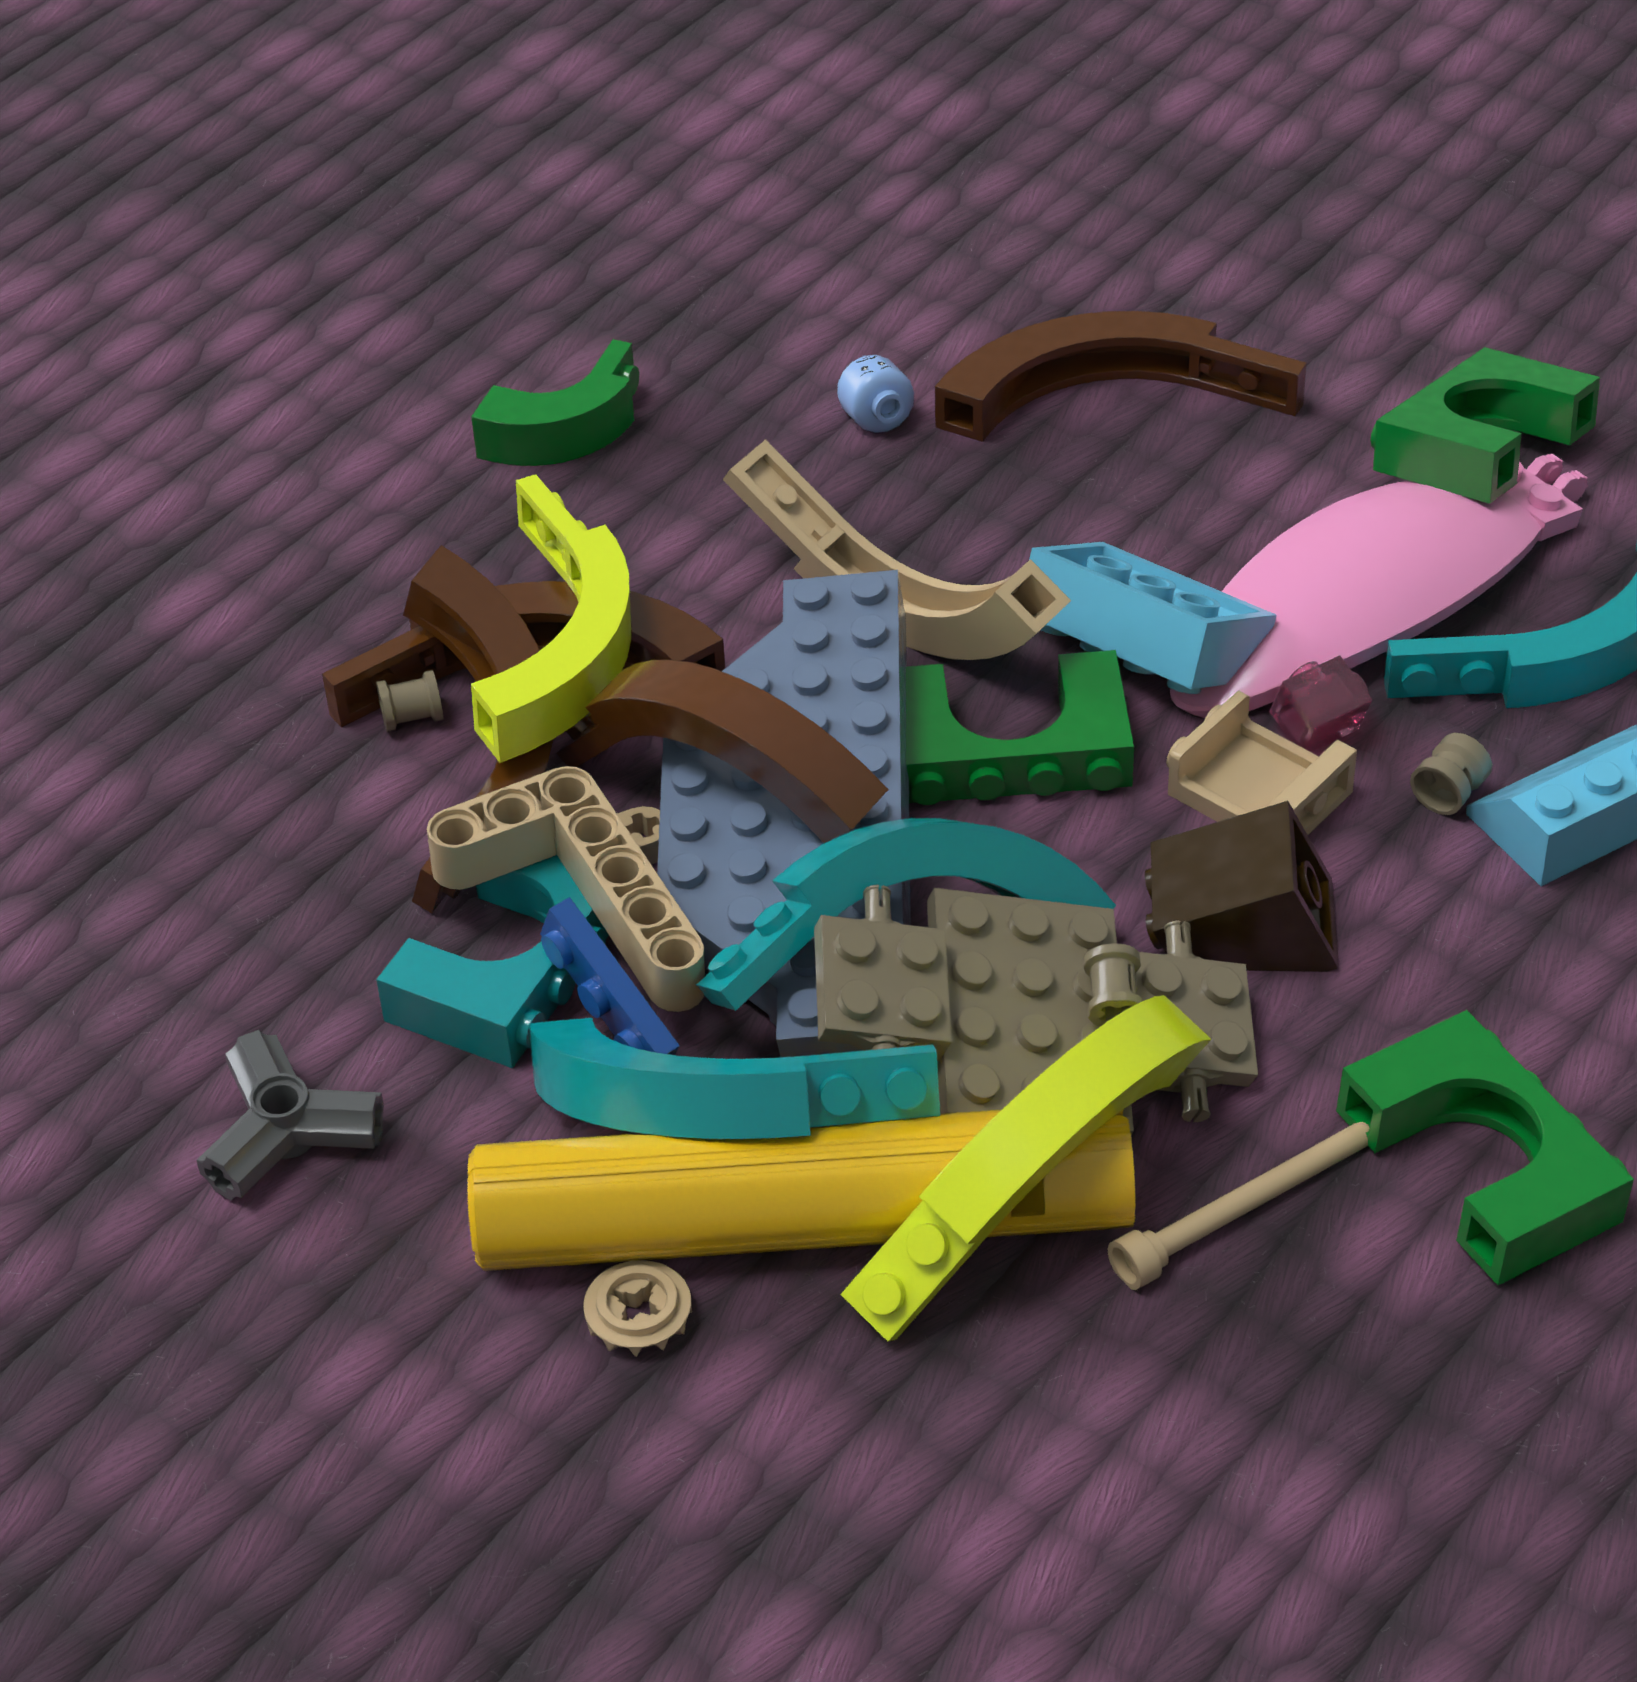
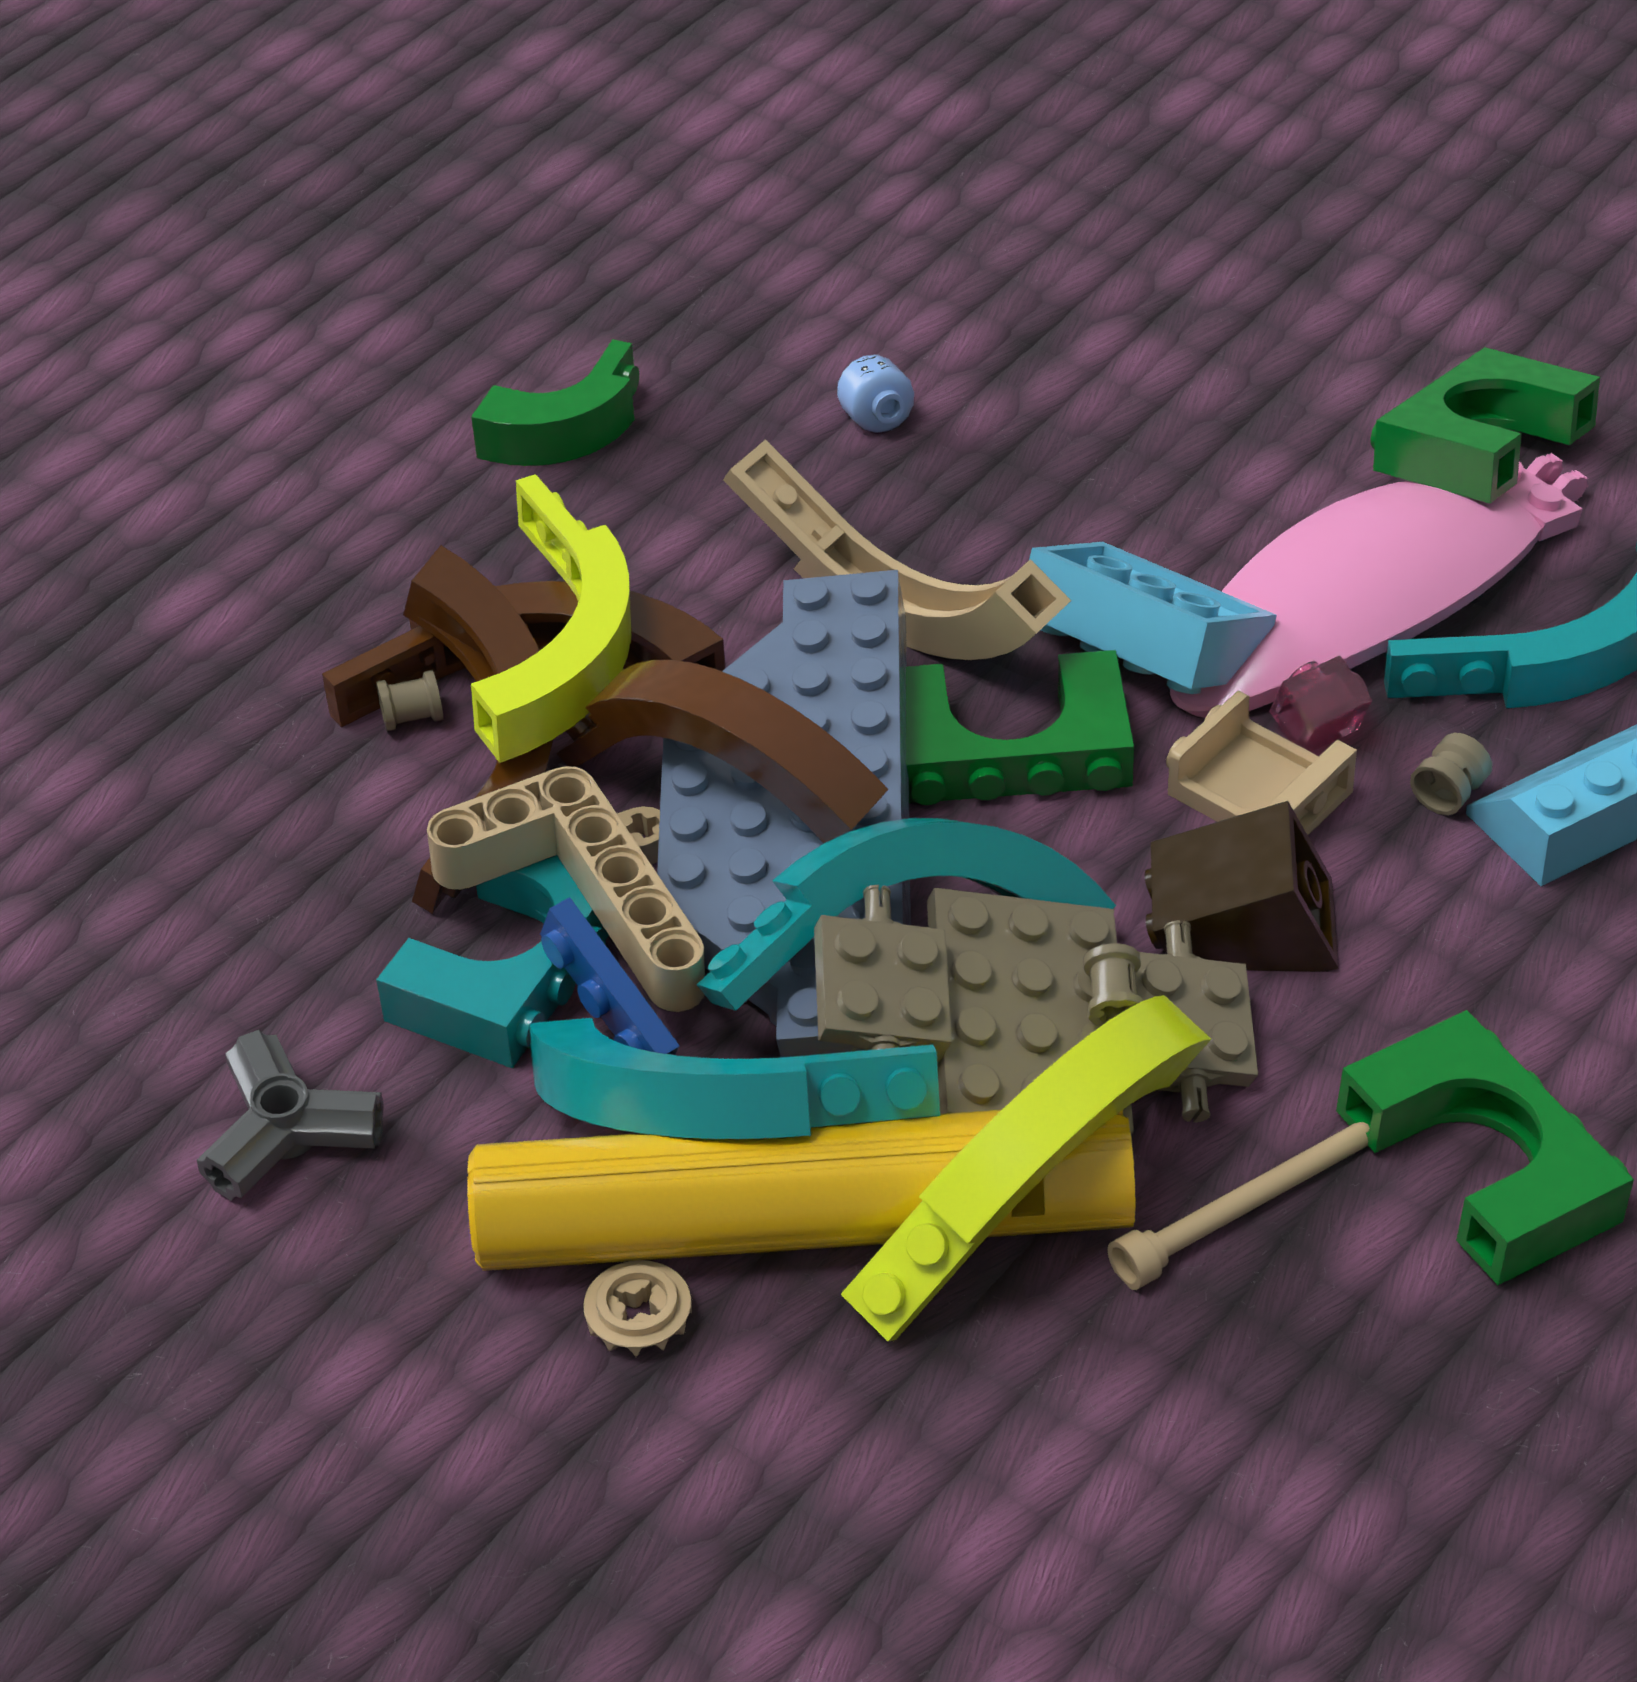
(1109, 347): reddish brown arch -> none

